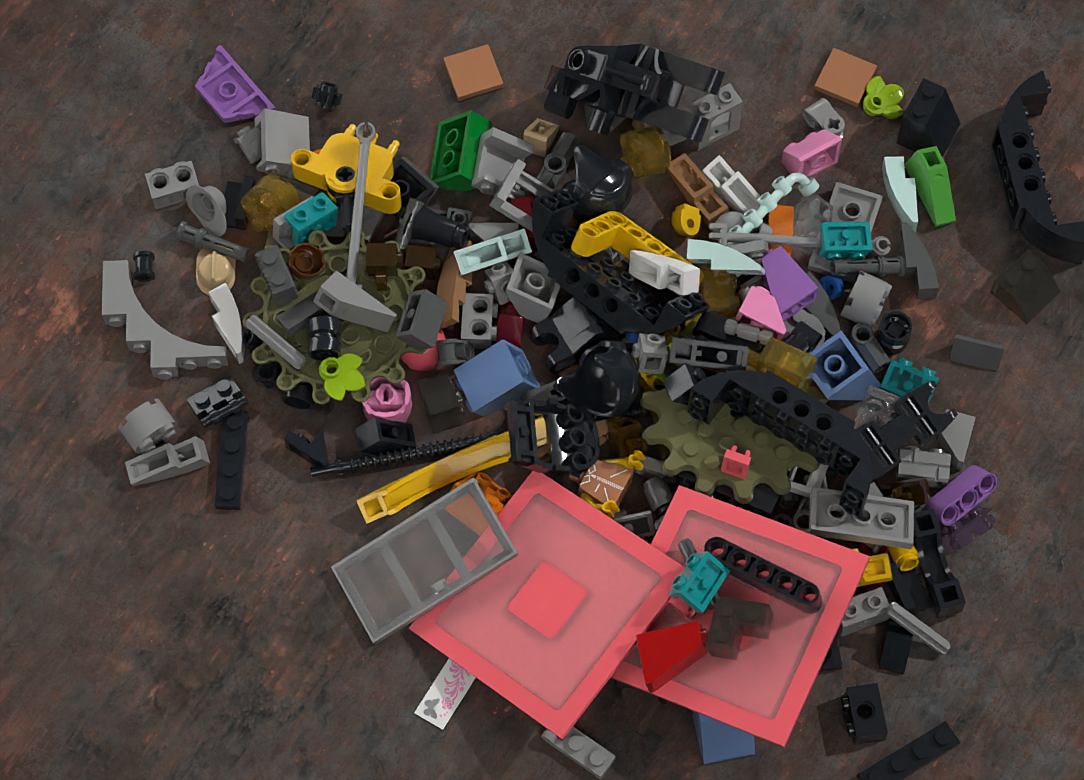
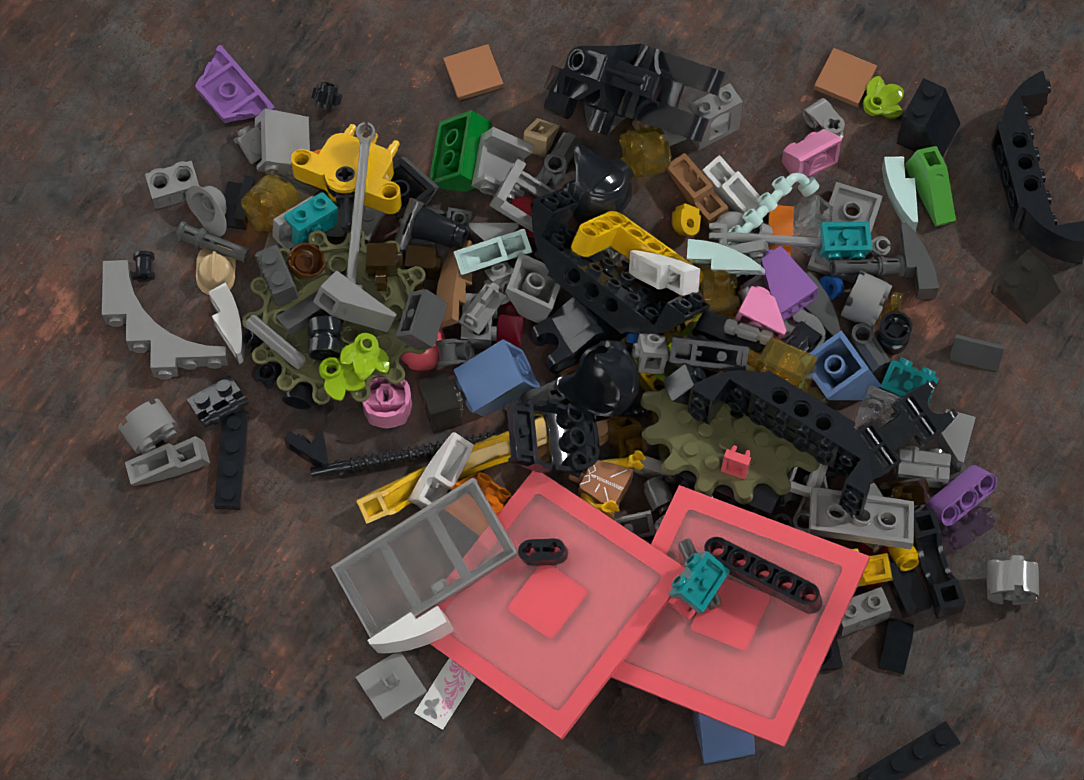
(365, 359): none -> lime plate
(384, 435): black slope -> none
(391, 684): none -> light grey piece
(412, 632): none -> white slope
(442, 471): none -> white slope
(482, 308): none -> light grey hinge
(542, 555): none -> black beam
(582, 751): light grey plate -> none
(670, 652): red slope -> none
(732, 620): clear smoke brick -> none
(864, 698): black brick -> none
(896, 301): none -> clear yellow tile
(917, 628): light grey axle -> none
(1012, 580): none -> light grey brick

